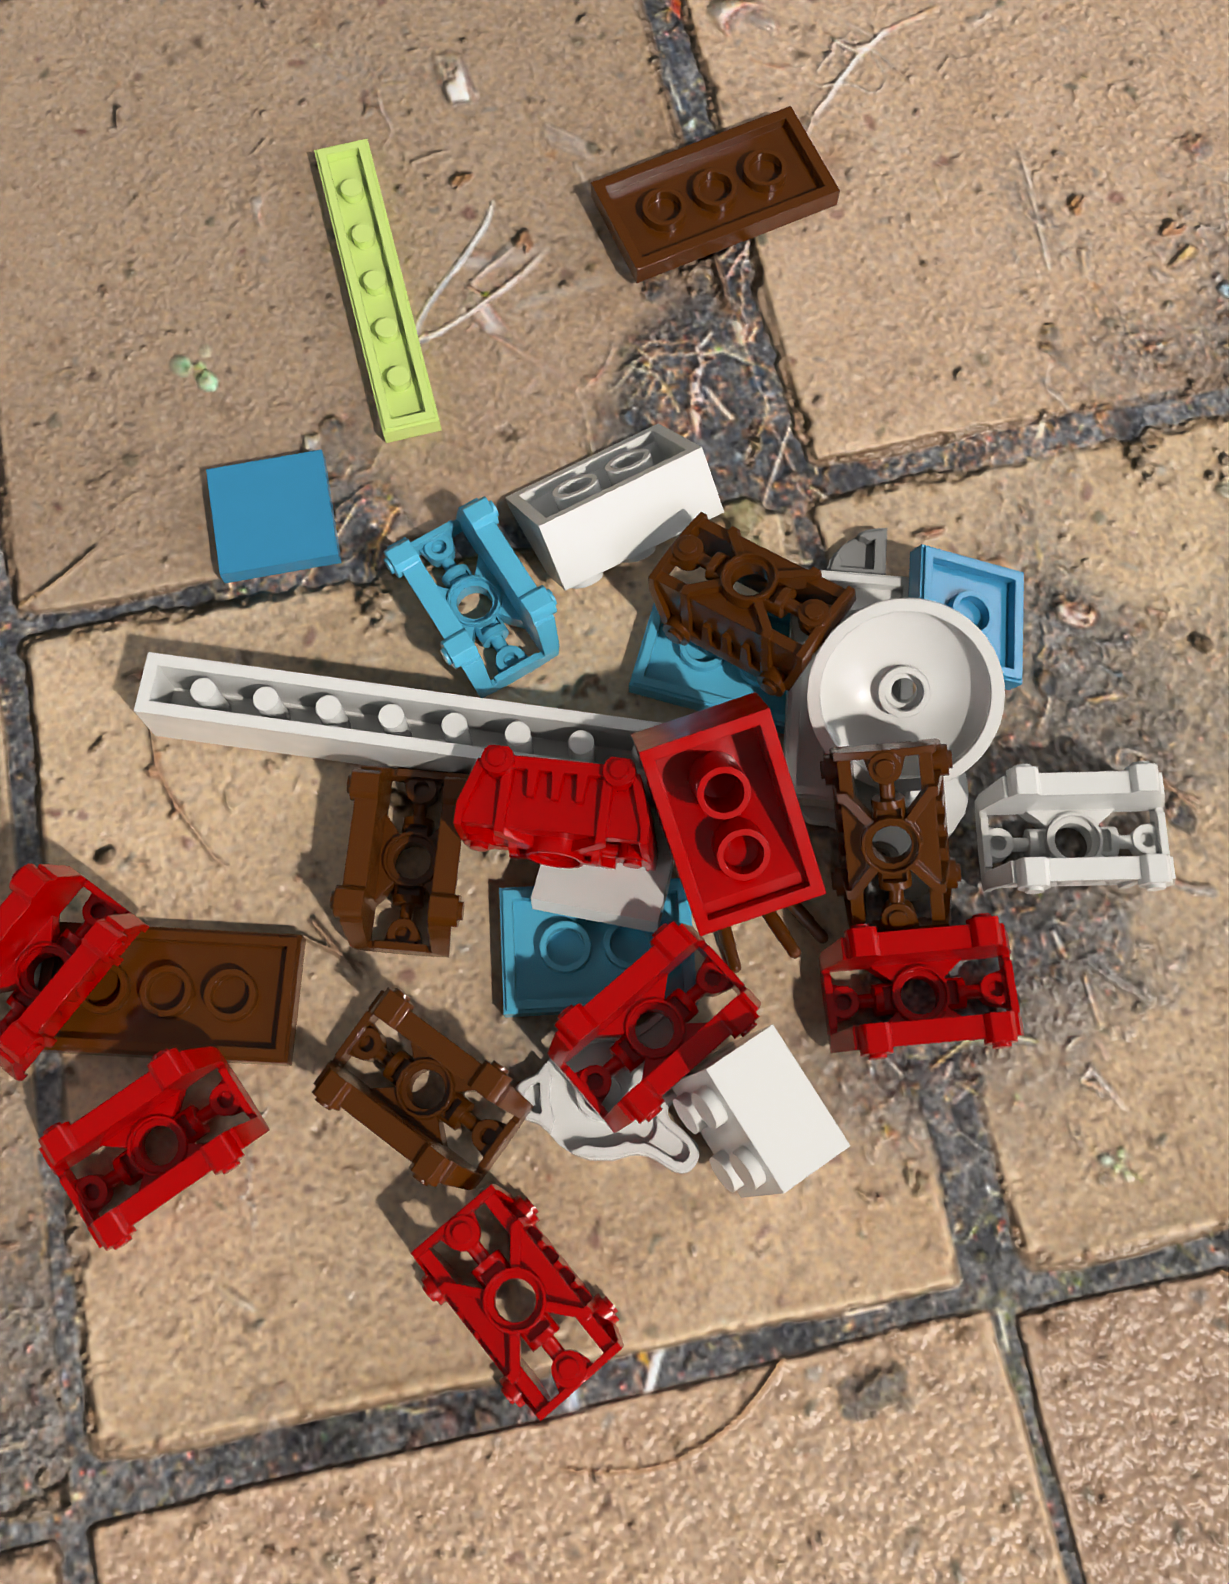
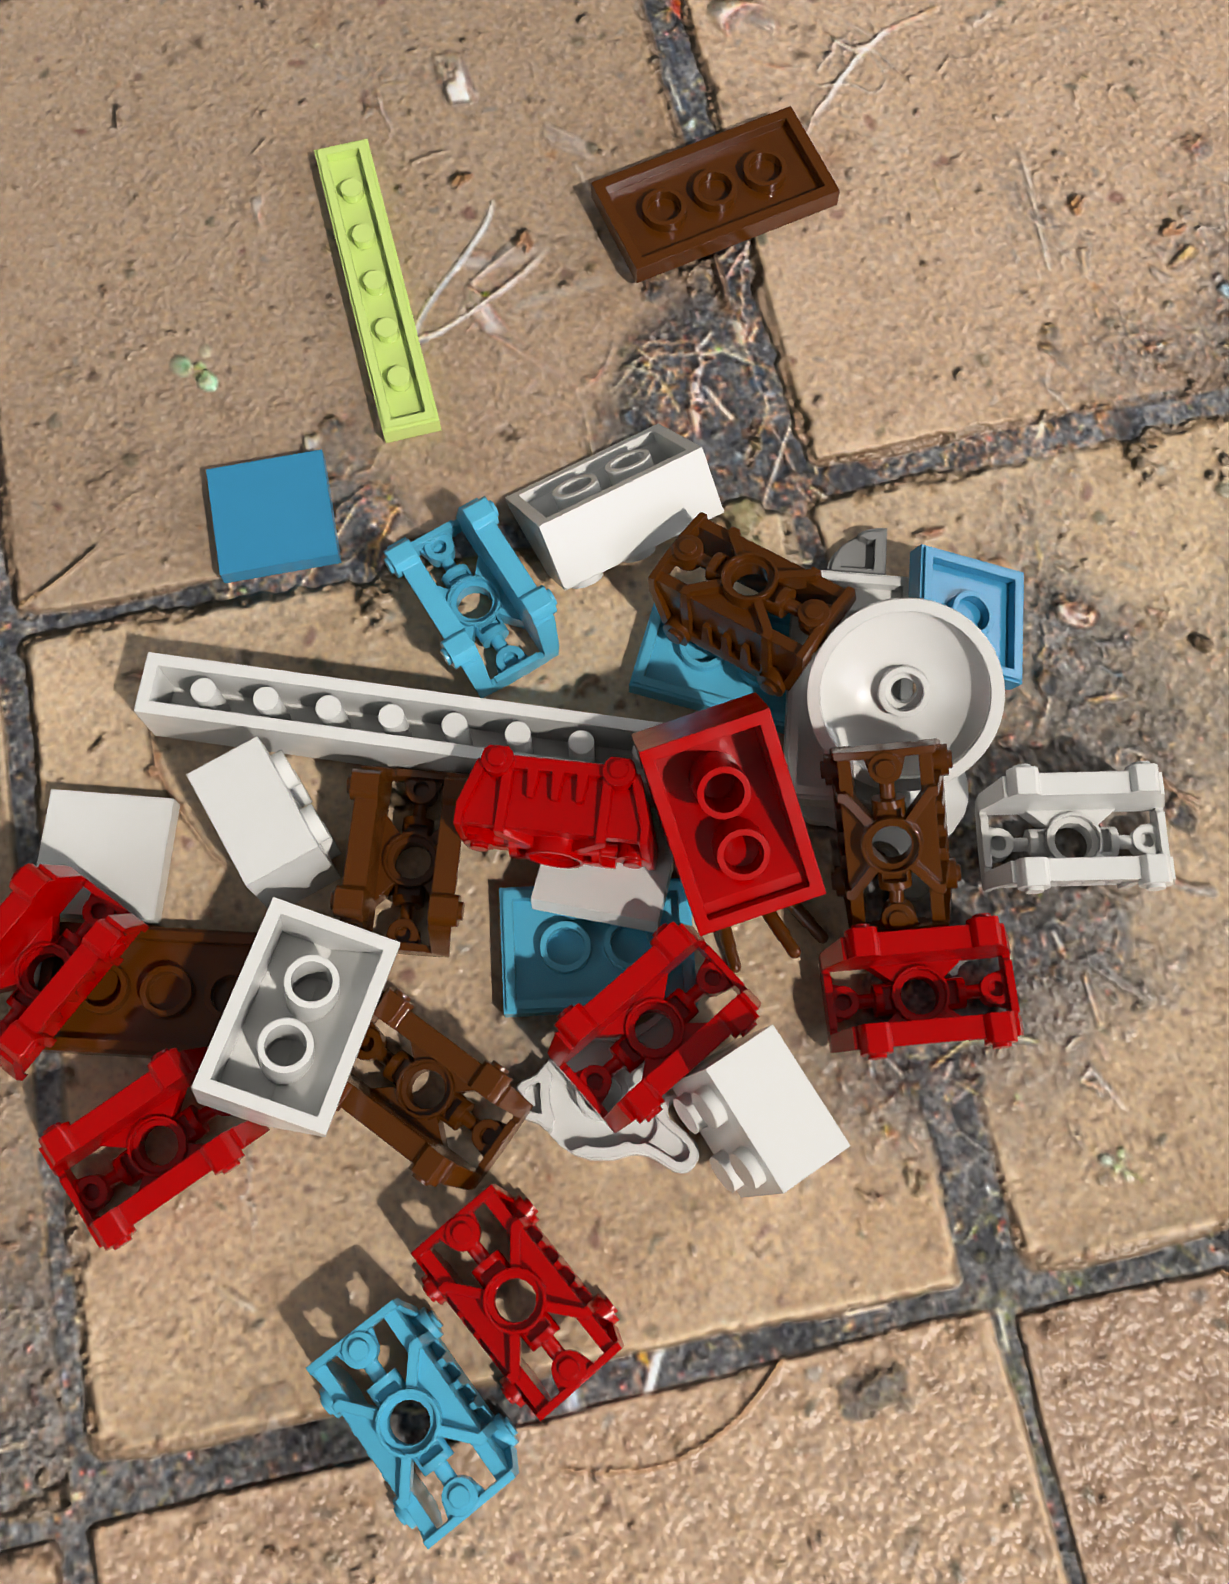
(115, 844): none -> white tile
(261, 821): none -> white brick
(295, 1020): none -> white slope
(453, 1409): none -> medium azure piece

